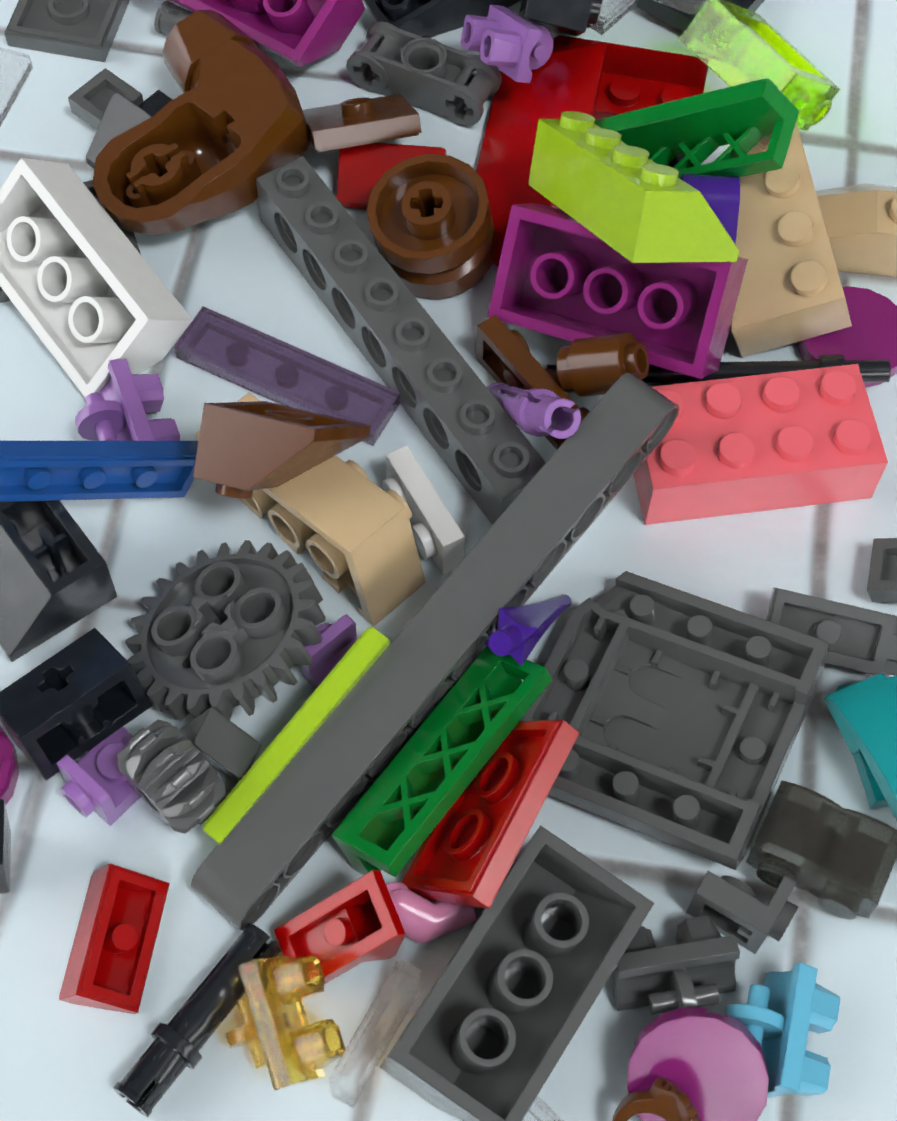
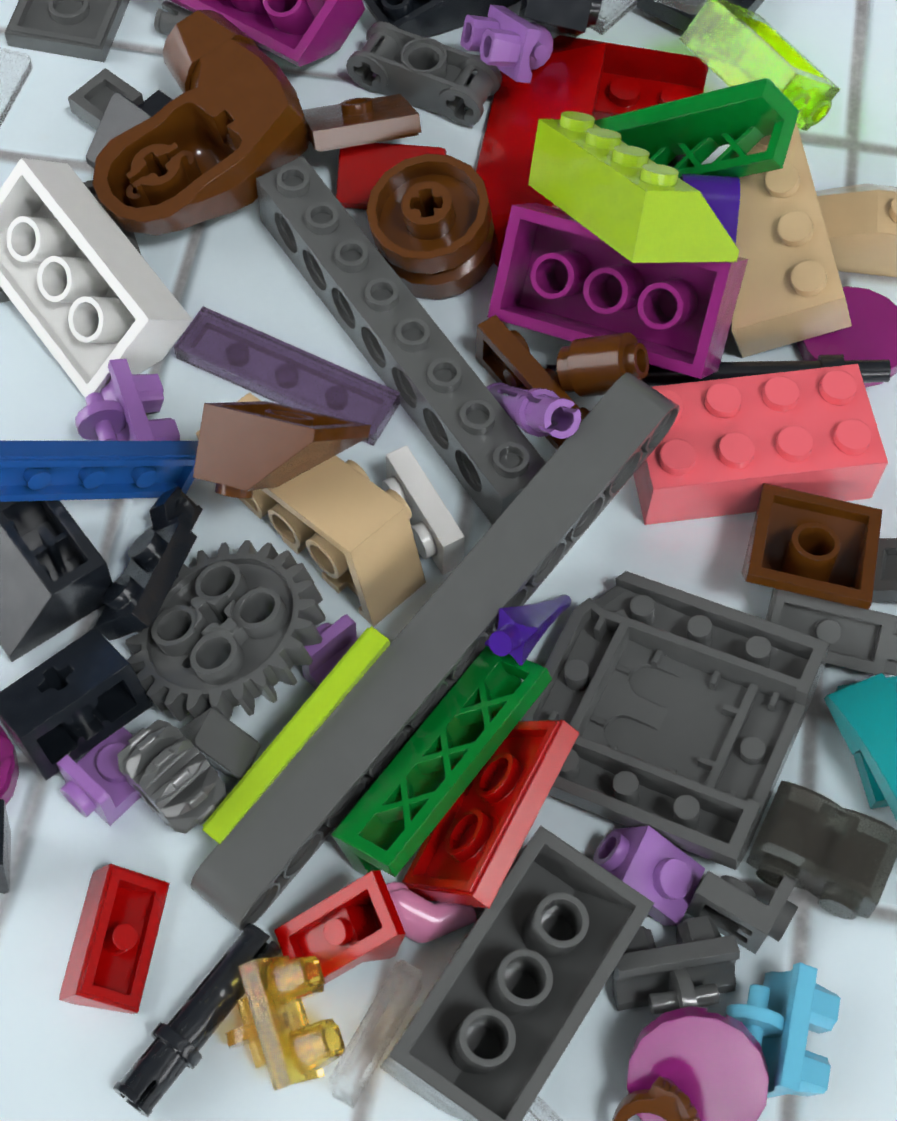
(154, 565): none -> black hinge
(652, 868): none -> medium lavender bracket
(814, 546): none -> reddish brown slope

